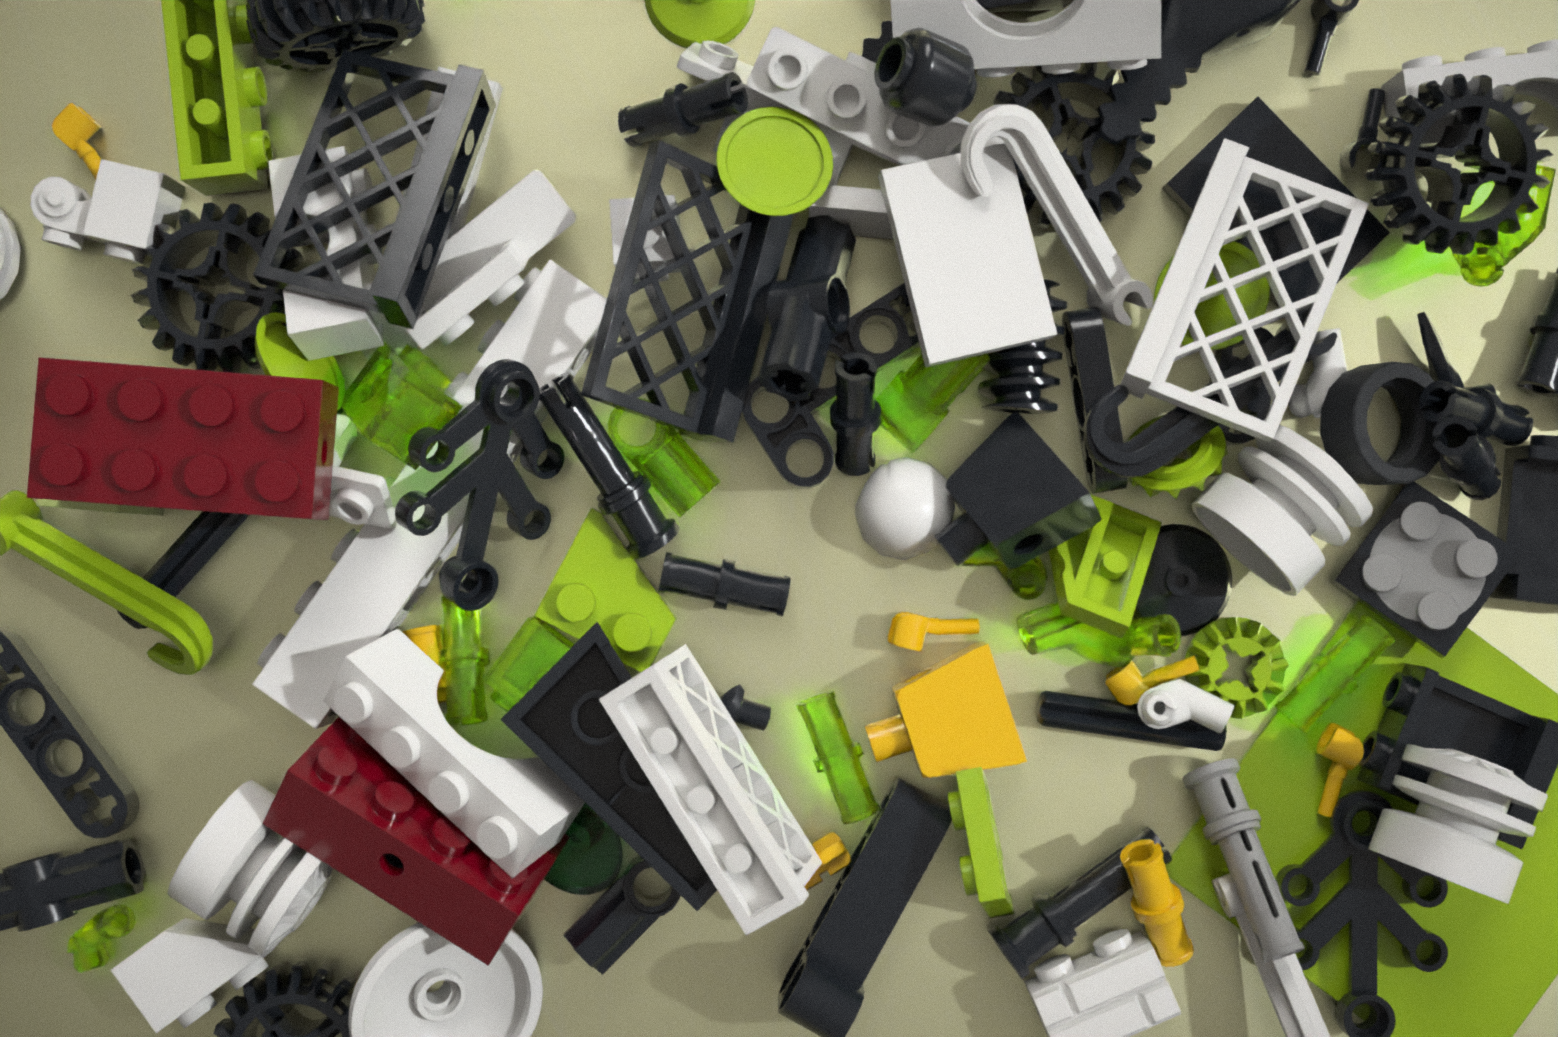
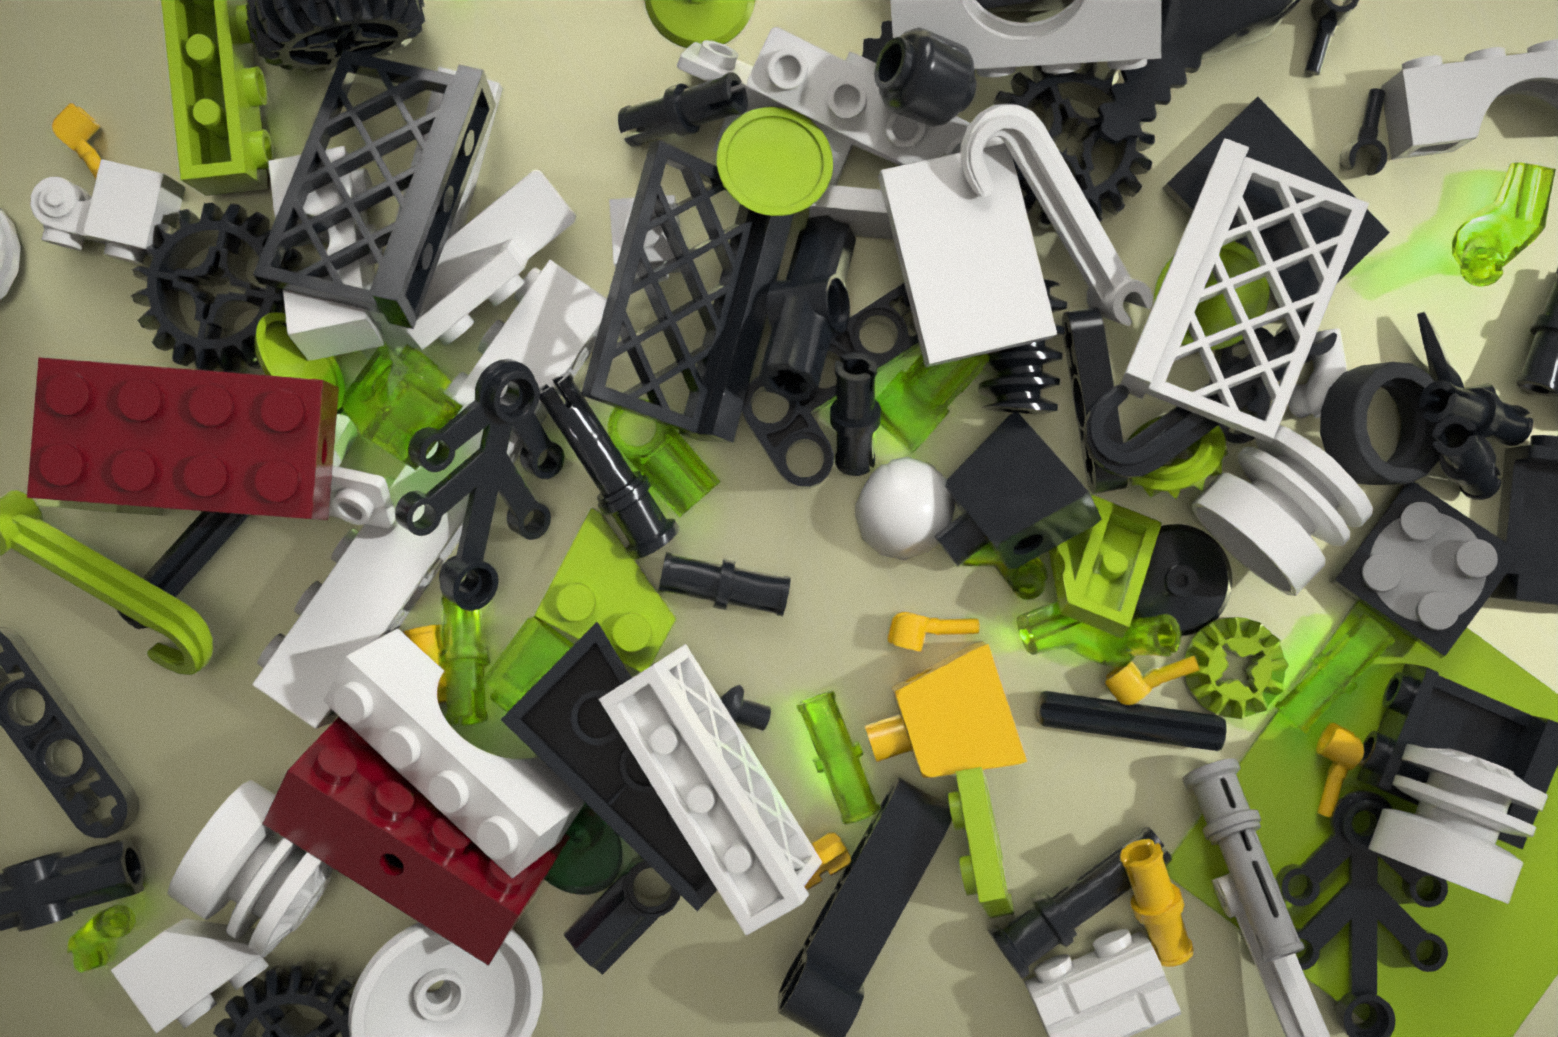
(1180, 702): white arm -> none
(1477, 114): black gear -> none

